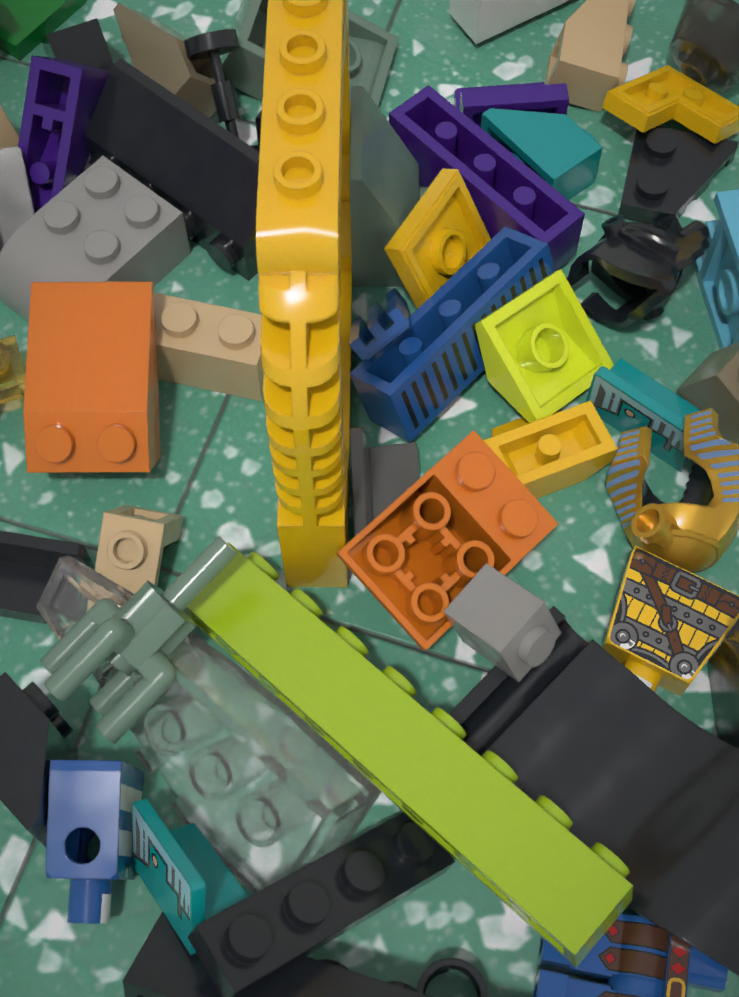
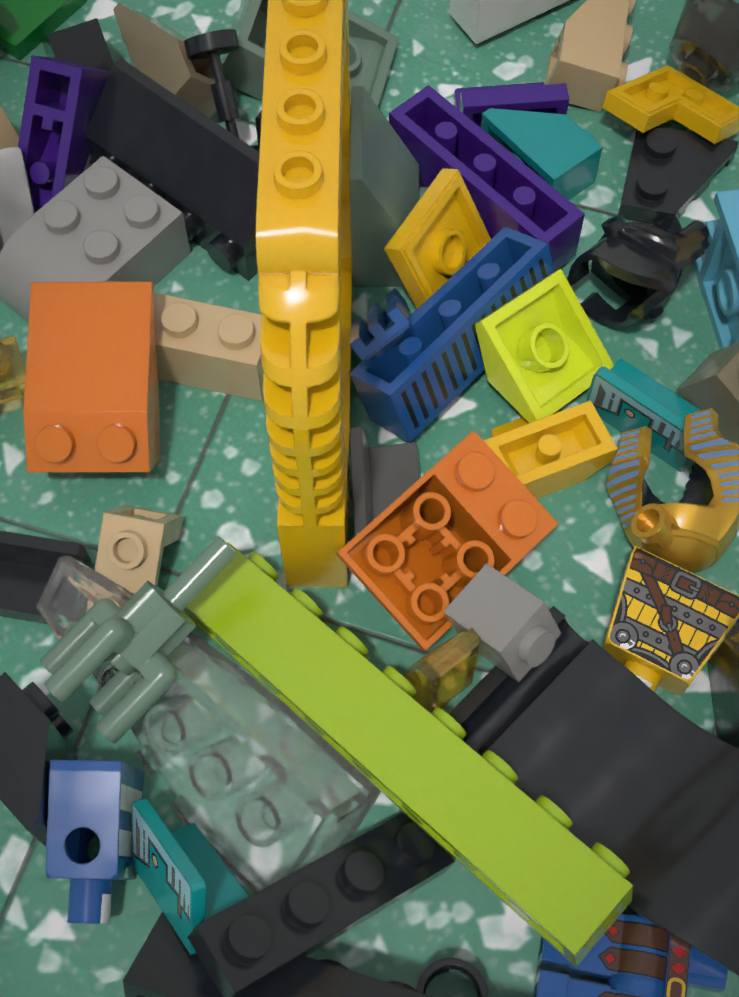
(444, 670): none -> clear yellow slope

